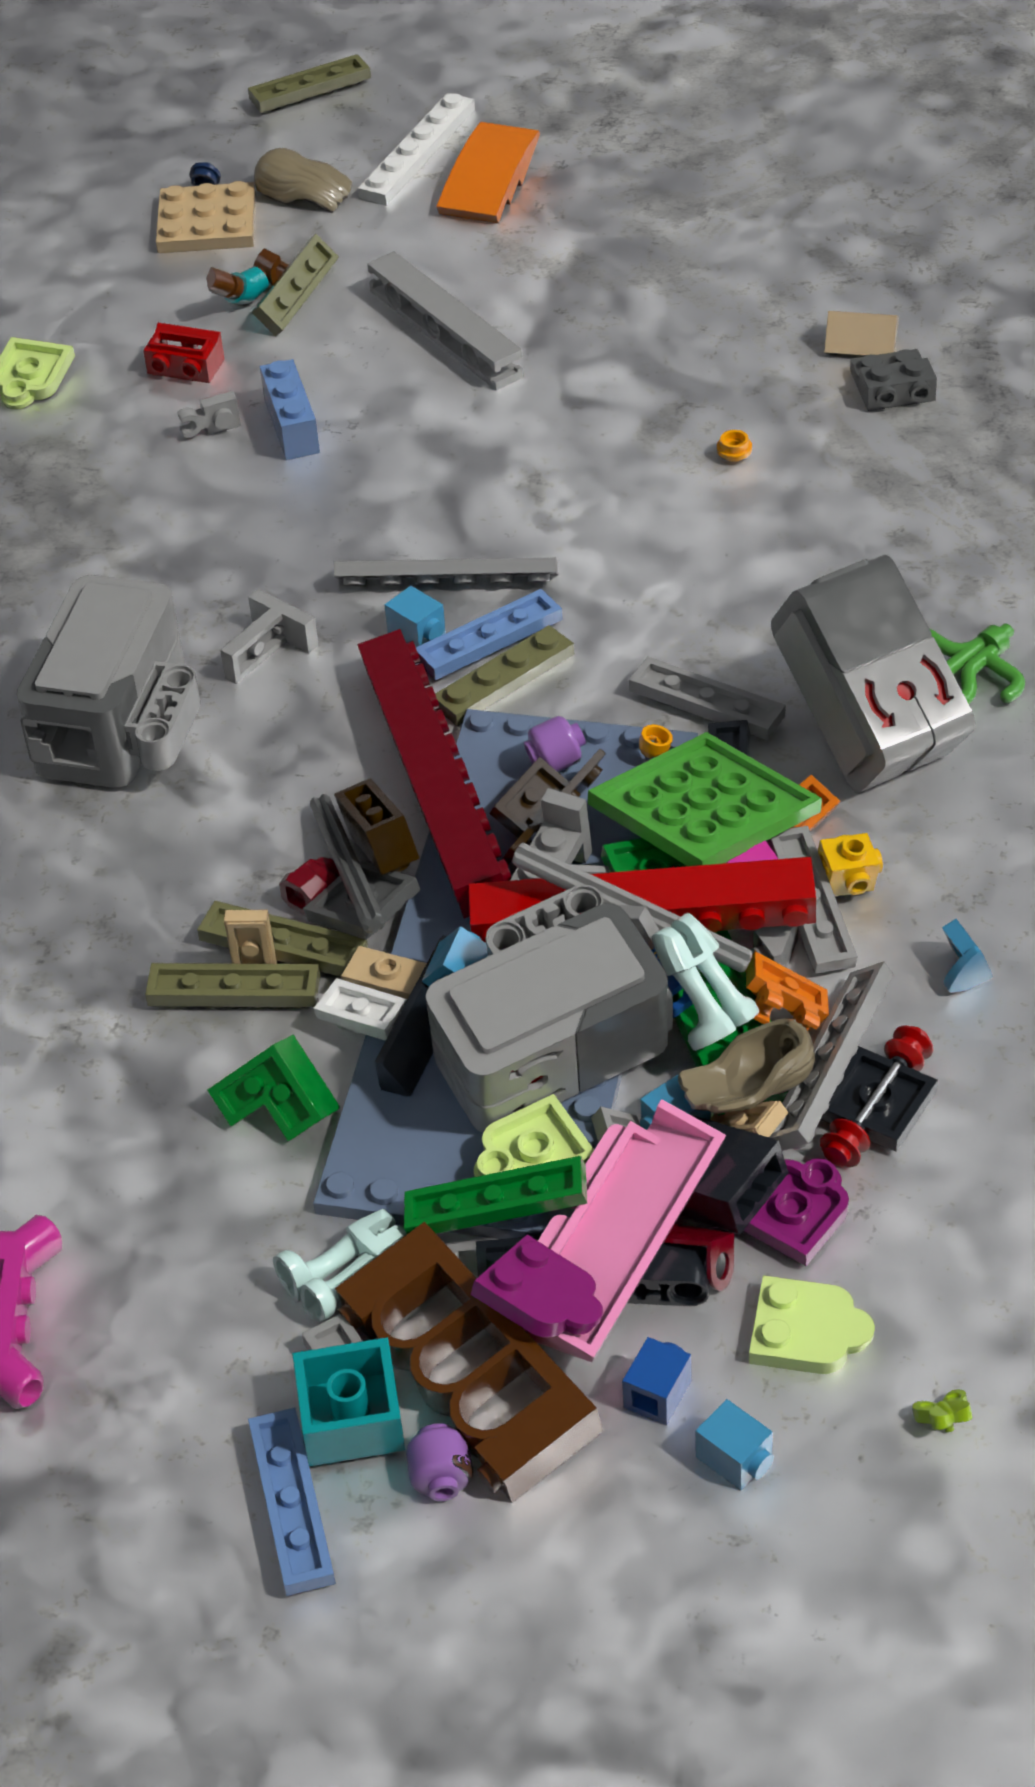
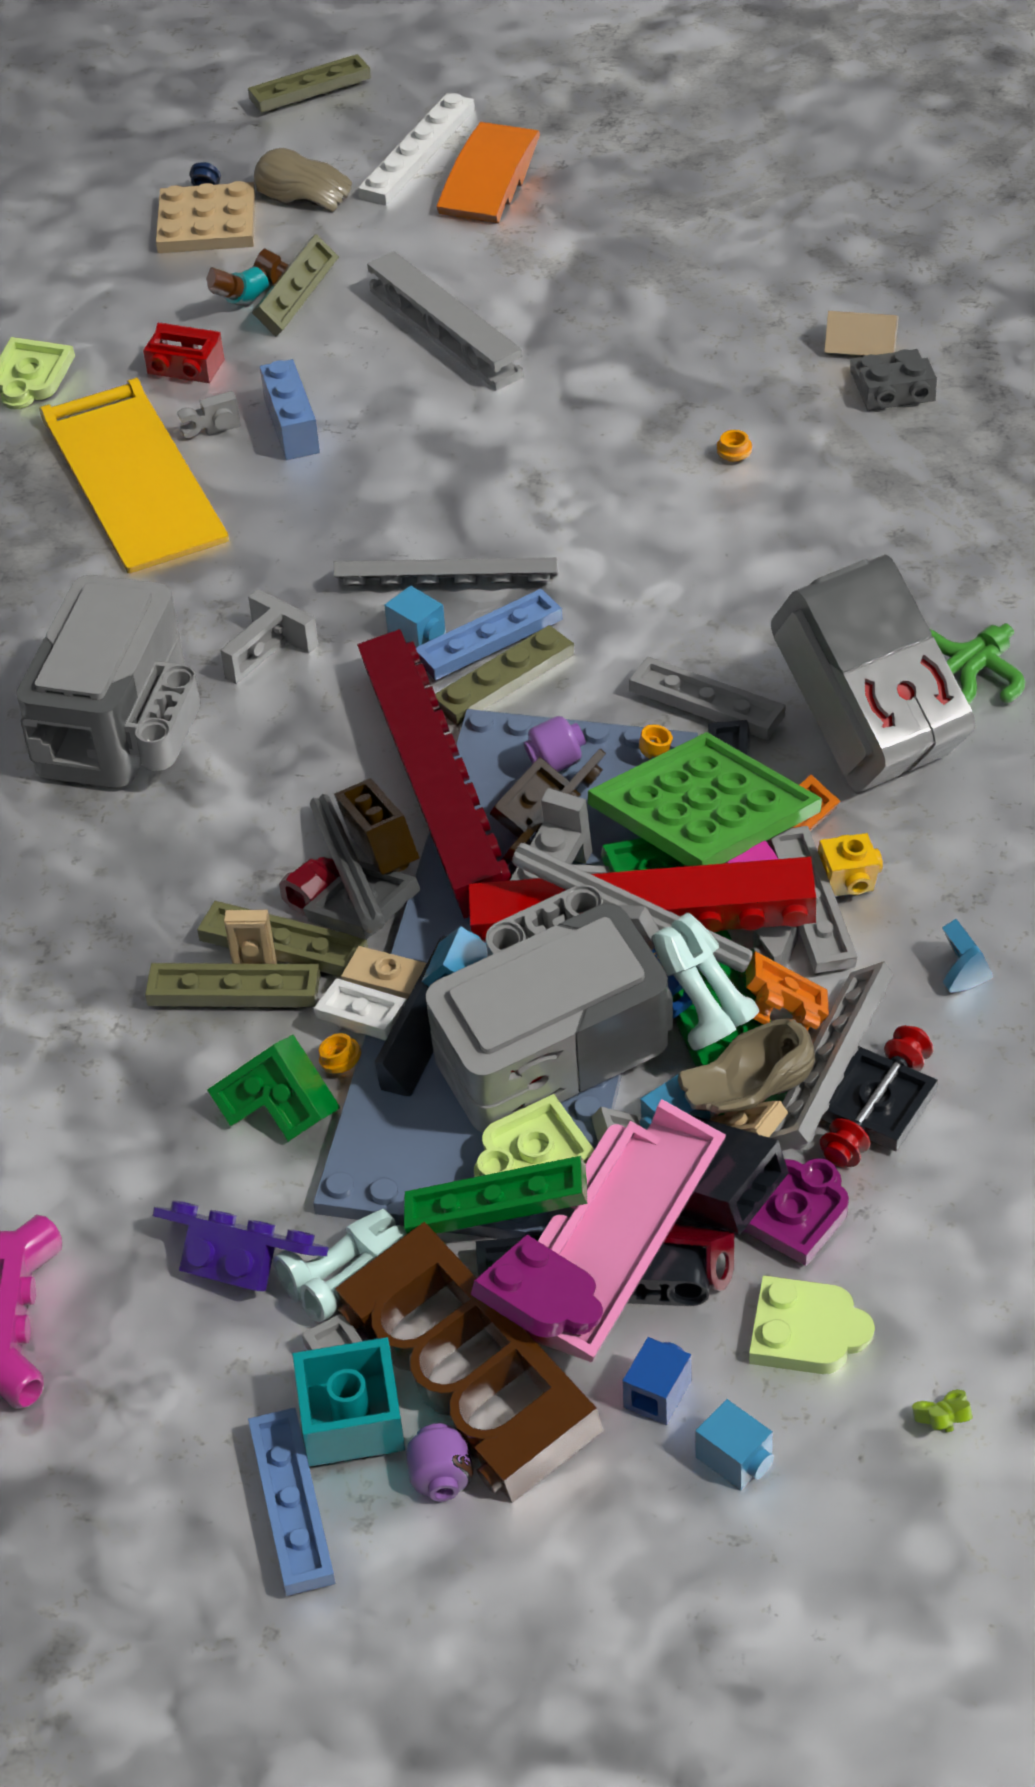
(134, 477): none -> yellow flag
(230, 1251): none -> dark purple bracket
(339, 1053): none -> light orange plate

